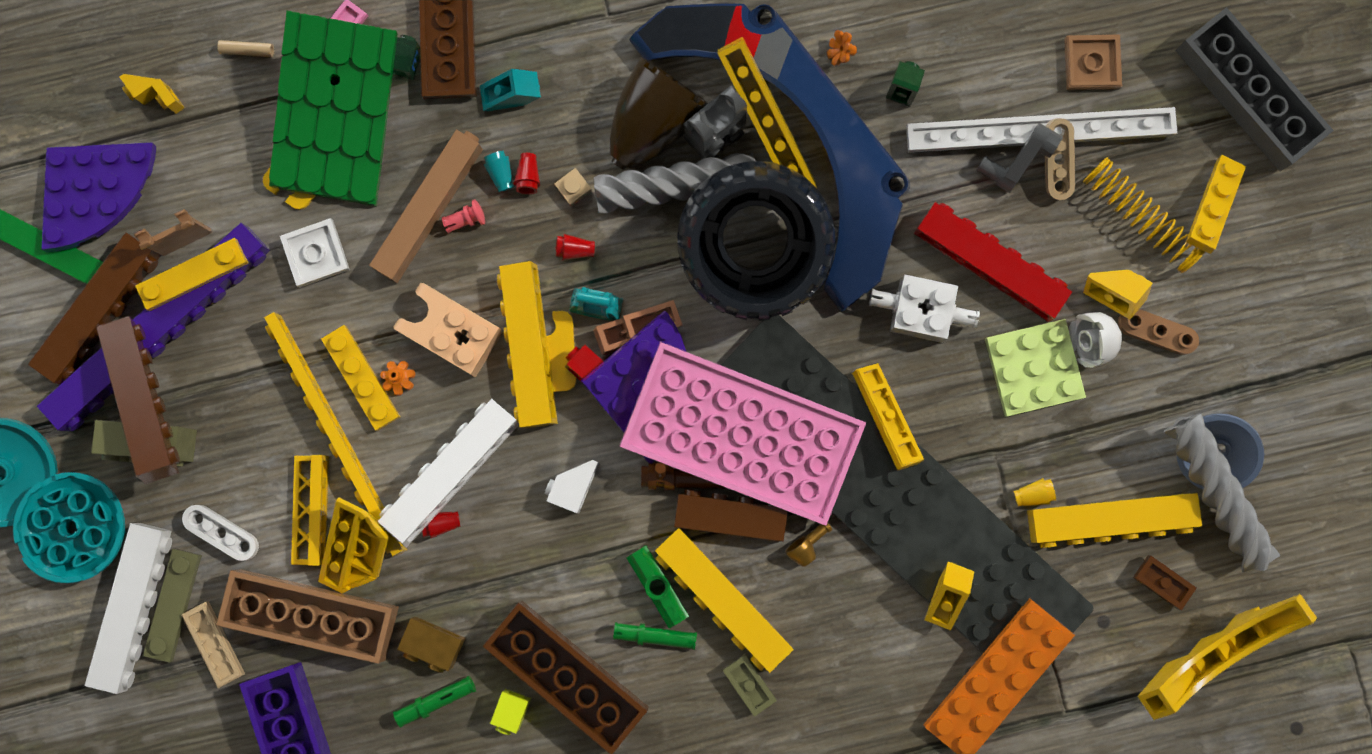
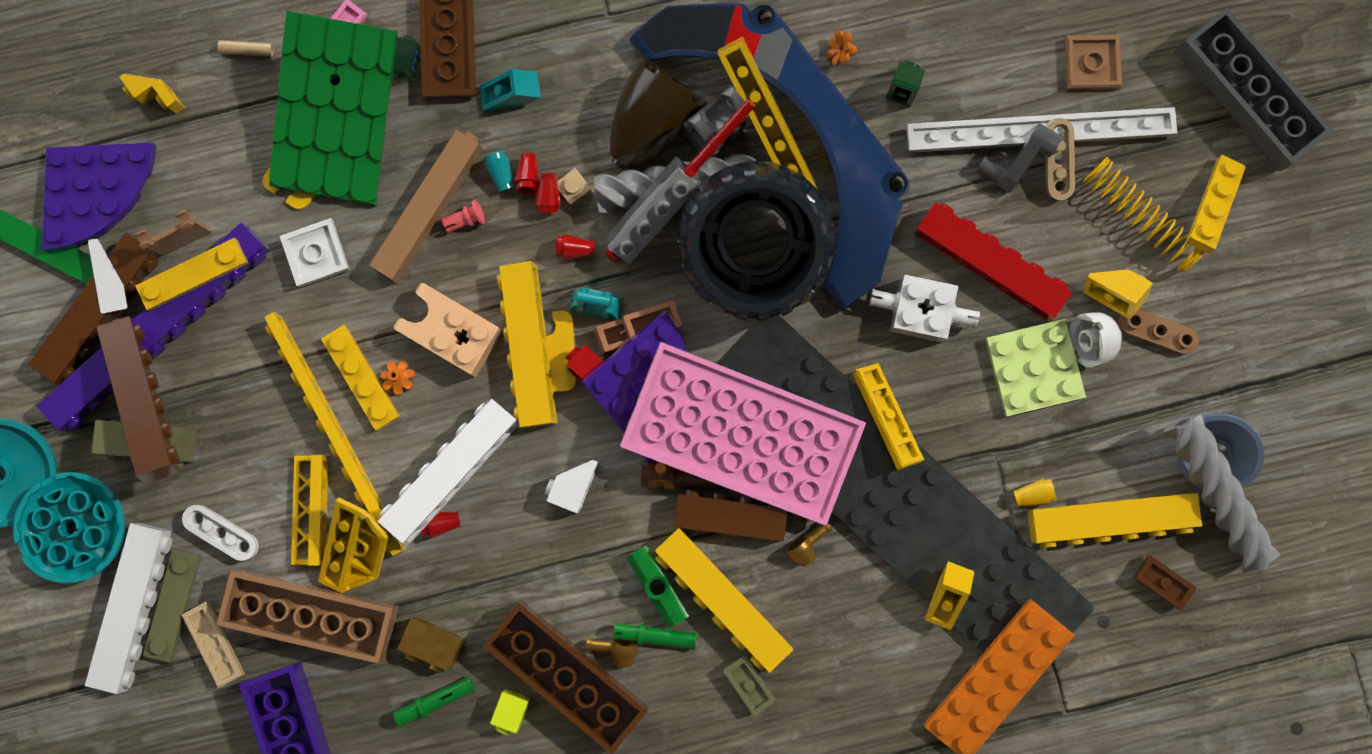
(108, 284): none -> white sticker
(547, 194): none -> red cone
(622, 651): none -> pearl gold bar
(665, 197): none -> light grey piece
(1215, 653): yellow arch -> none

